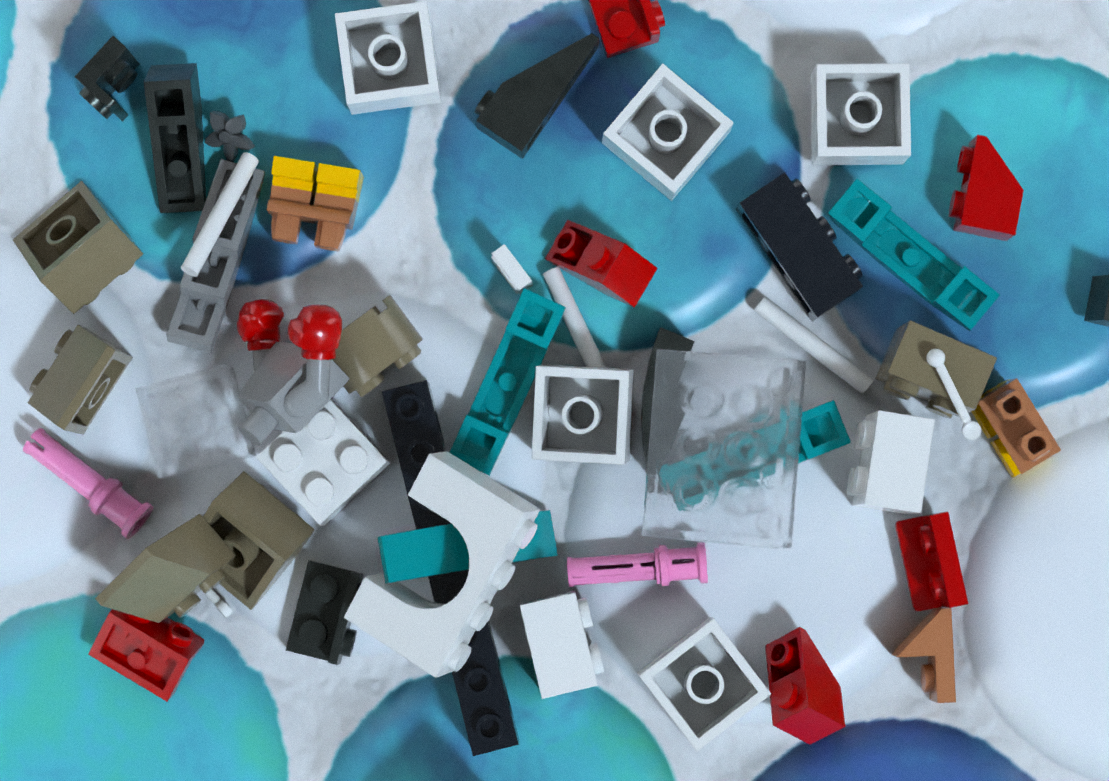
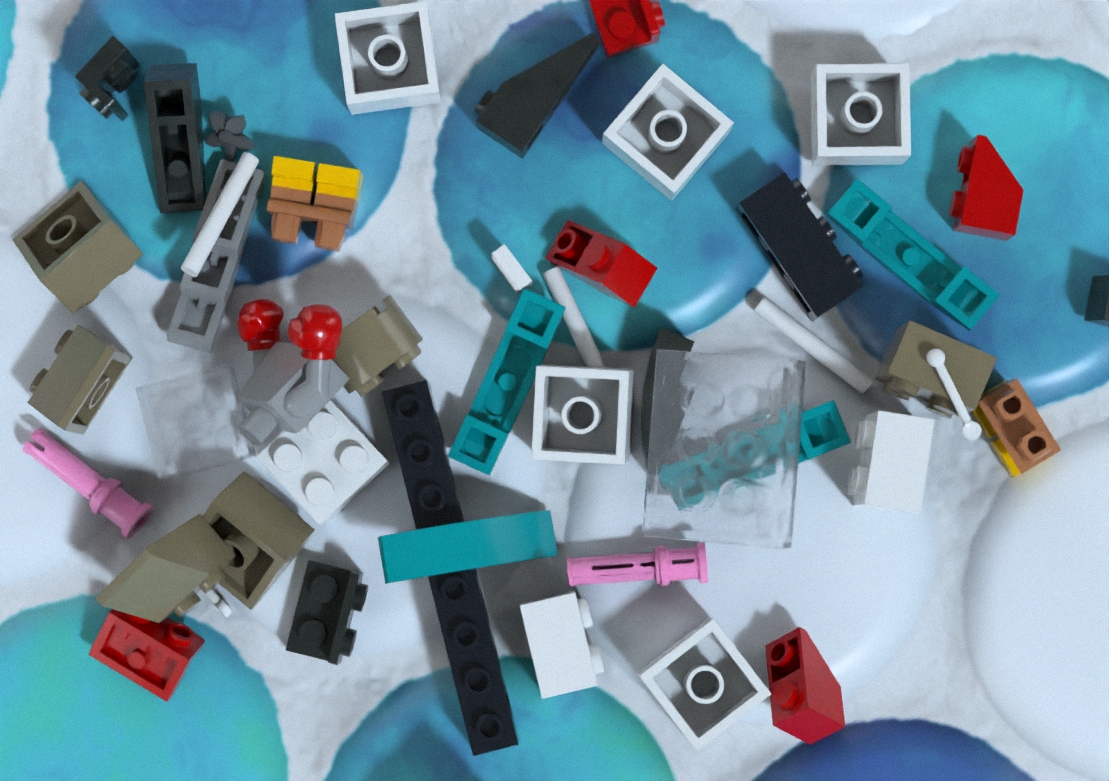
(493, 527): white arch -> none
(931, 562): red bracket -> none
(933, 639): nougat slope -> none

